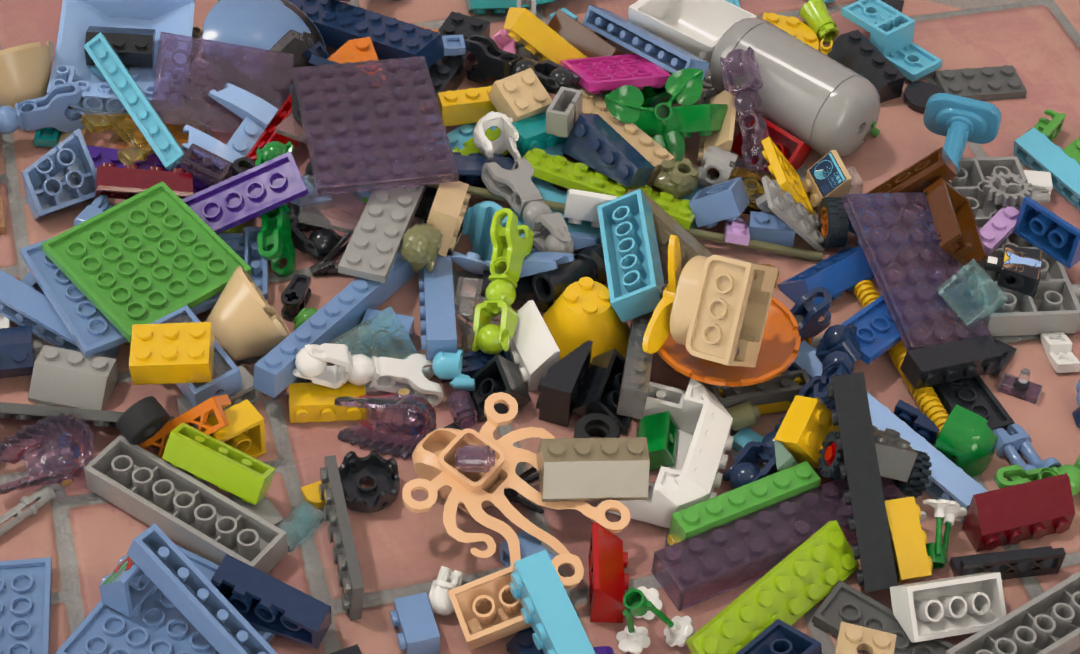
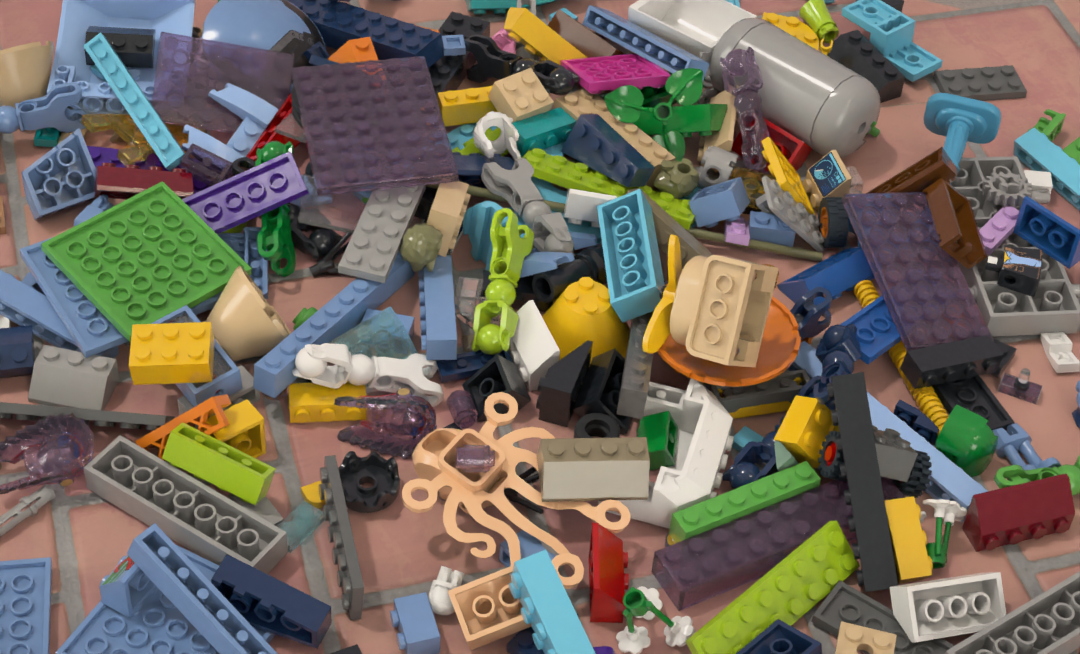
(142, 420): black tyre -> none
(295, 296): black piece -> none
(449, 367): medium azure piece -> none
(470, 262): light blue dish -> none
(563, 112): light grey piece -> none
(743, 415): olive brick -> none
(918, 93): black tile -> none
(972, 293): clear light blue slope -> none
(1011, 563): black fence -> none

